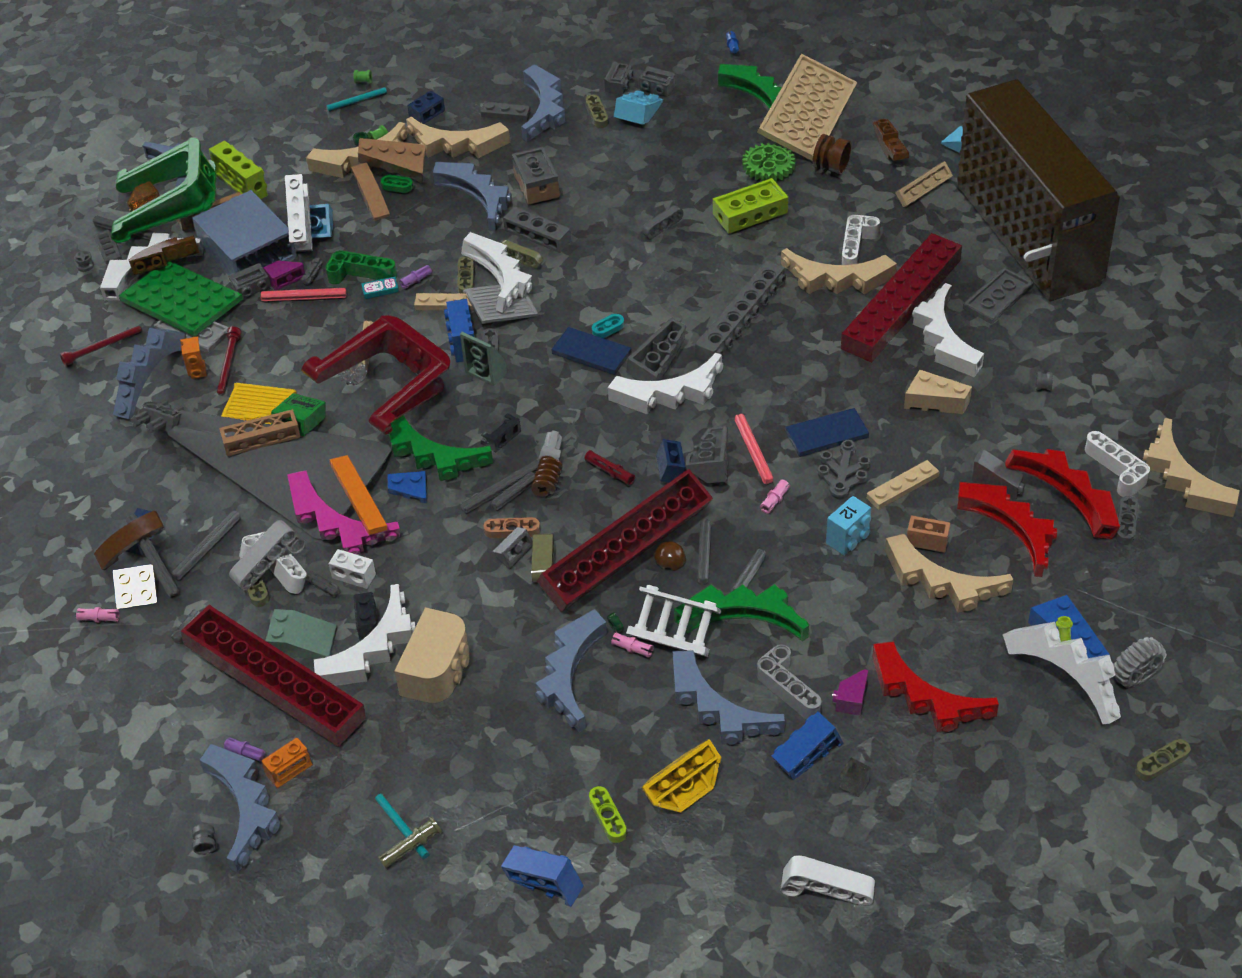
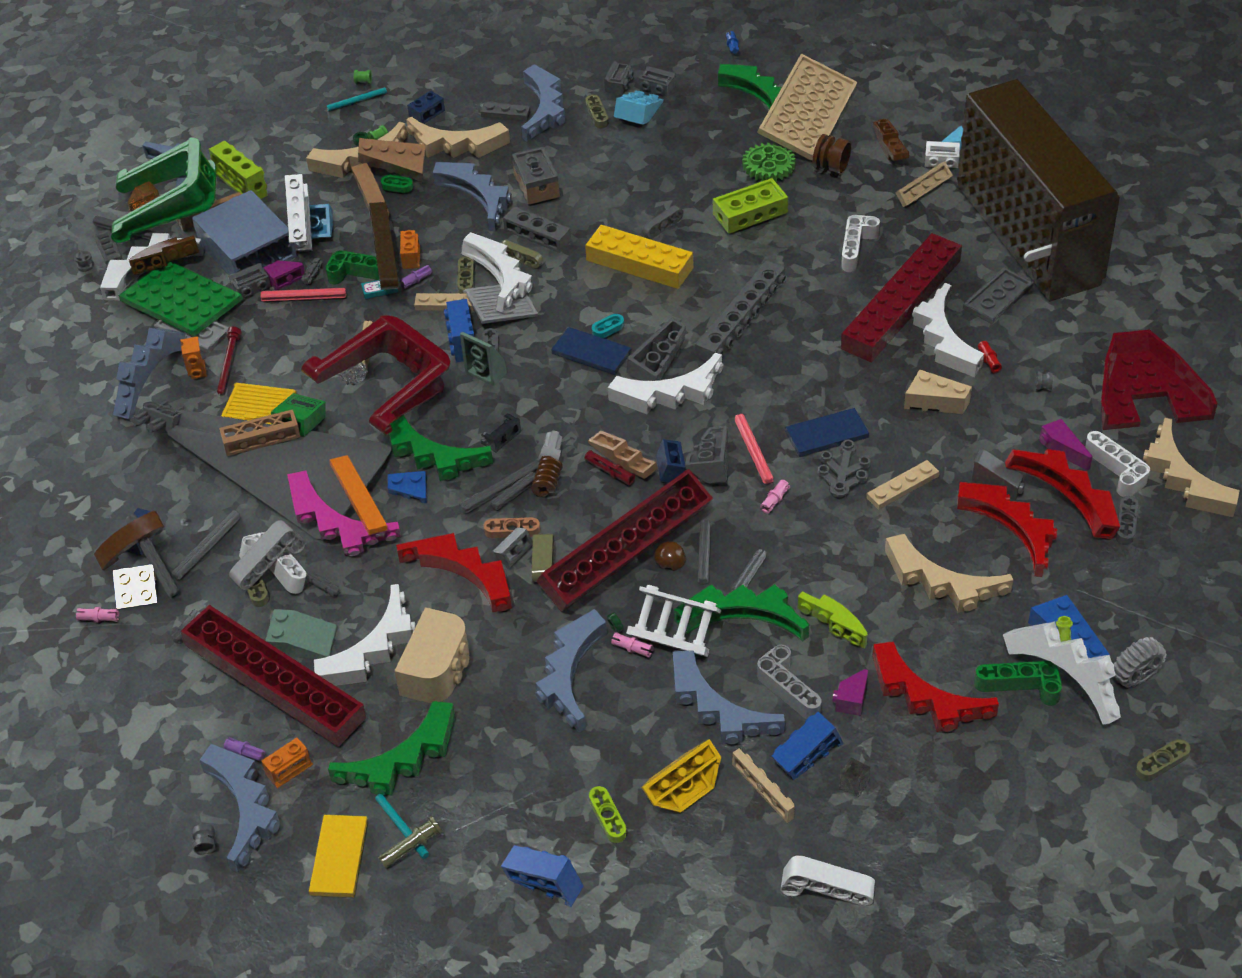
(69, 357): dark red piece -> none
(338, 856): none -> yellow tile
(352, 568): white brick -> none
(365, 614): black brick -> none
(383, 246): none -> dark brown beam
(405, 759): none -> green arch
(410, 249): none -> orange window
(443, 554): none -> red arch
(620, 453): none -> medium nougat slope
(639, 256): none -> yellow brick
(767, 789): none -> tan plate
(837, 278): tan arch -> none
(840, 619): none -> lime slope
(848, 525): medium azure brick -> none
(928, 533): nougat brick -> none
(942, 151): none -> white window
(990, 356): none -> red pin
(1021, 676): none -> green beam
(1060, 437): none -> magenta slope
(1146, 367): none -> dark red piece

